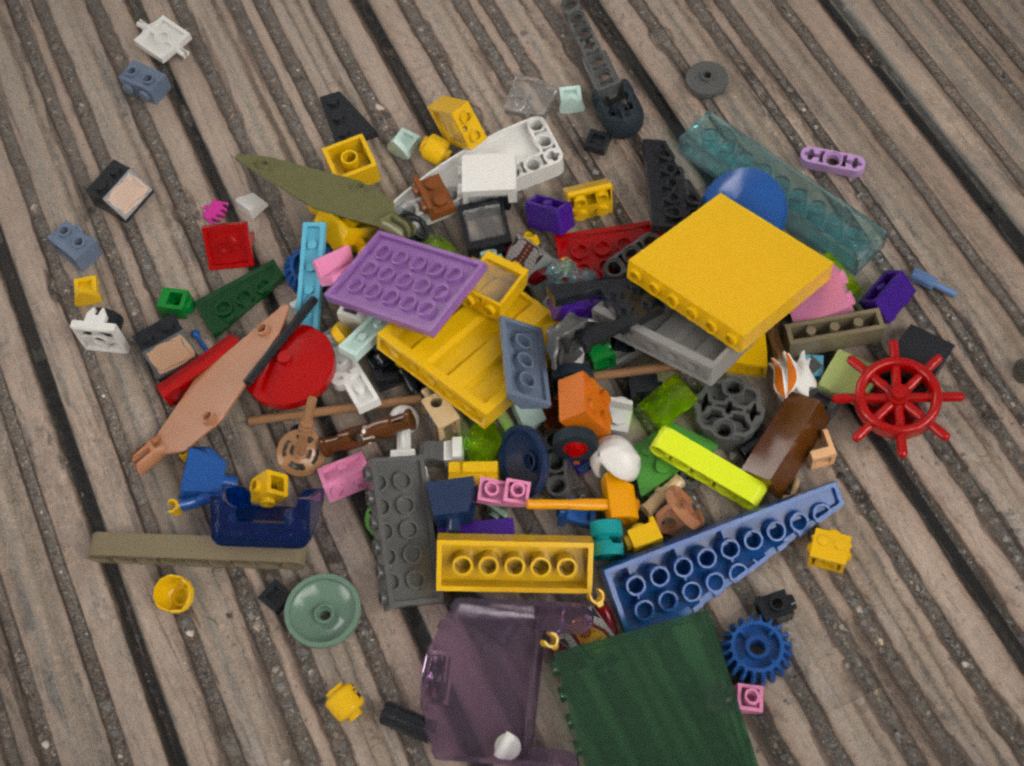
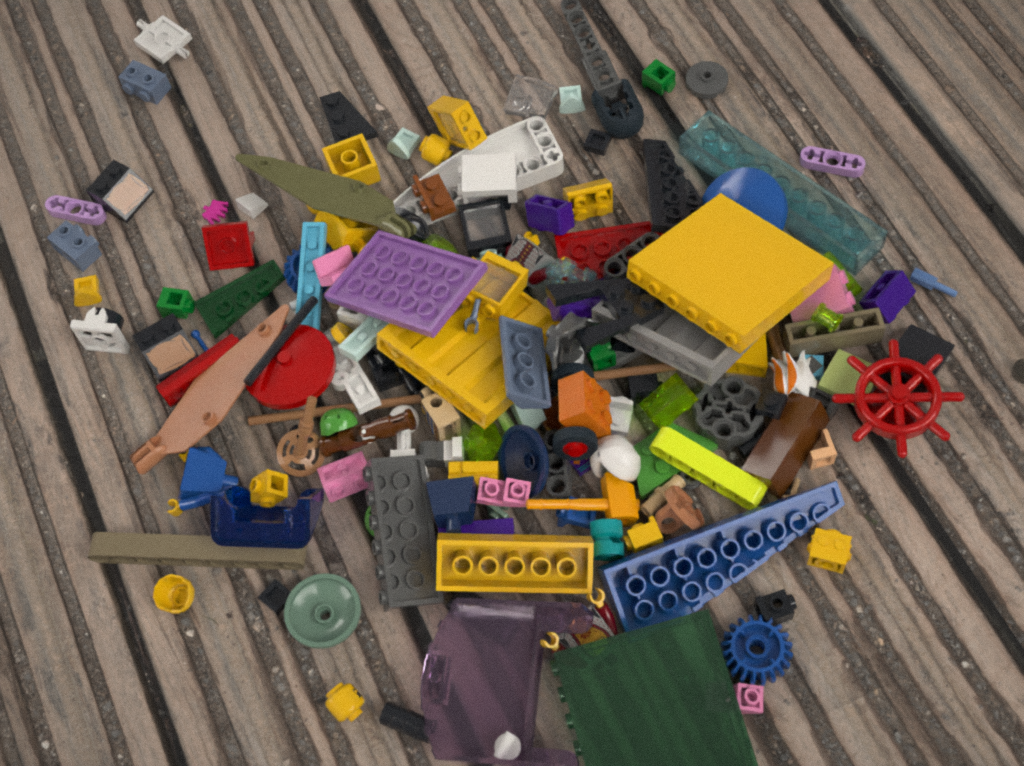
(70, 203): none -> lavender beam
(337, 420): none -> bright green helmet
(473, 317): none -> sand blue hand
(659, 77): none -> green brick
(771, 404): none -> black plate
(827, 317): none -> clear neon green bush

